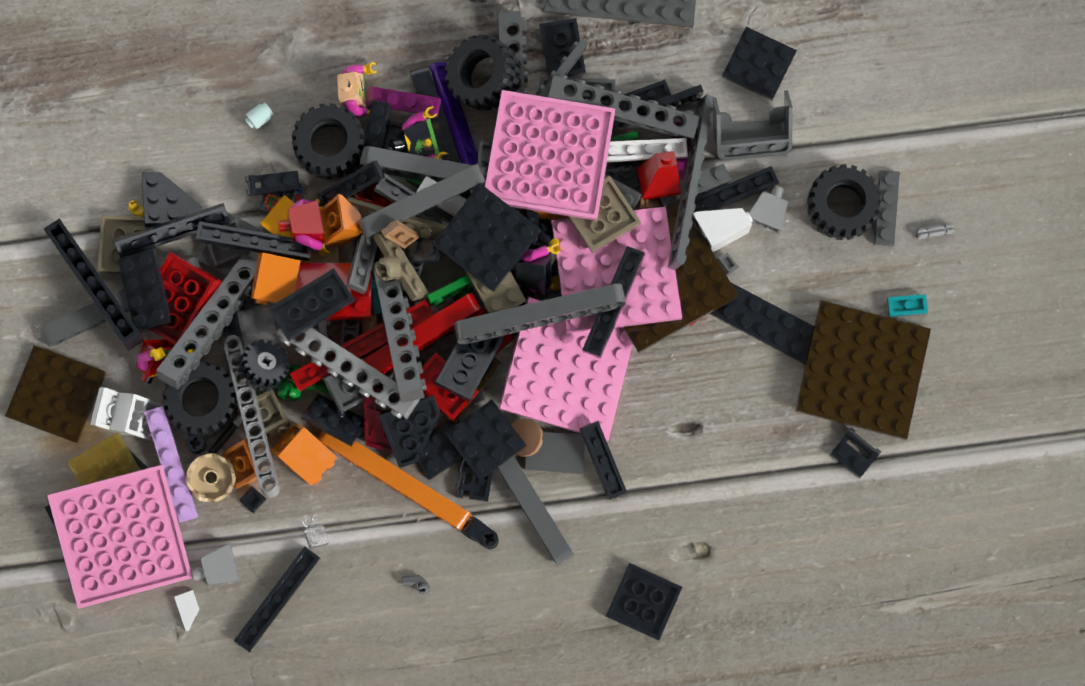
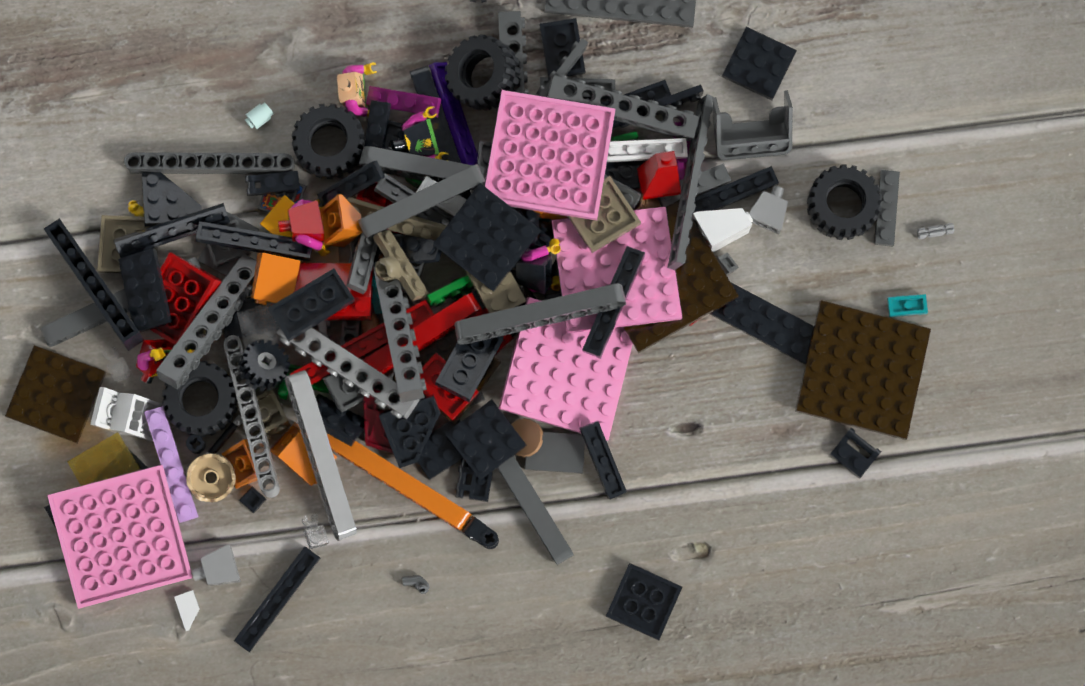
(201, 159): none -> dark grey beam
(320, 455): none -> light grey beam
(400, 234): medium nougat plate -> none

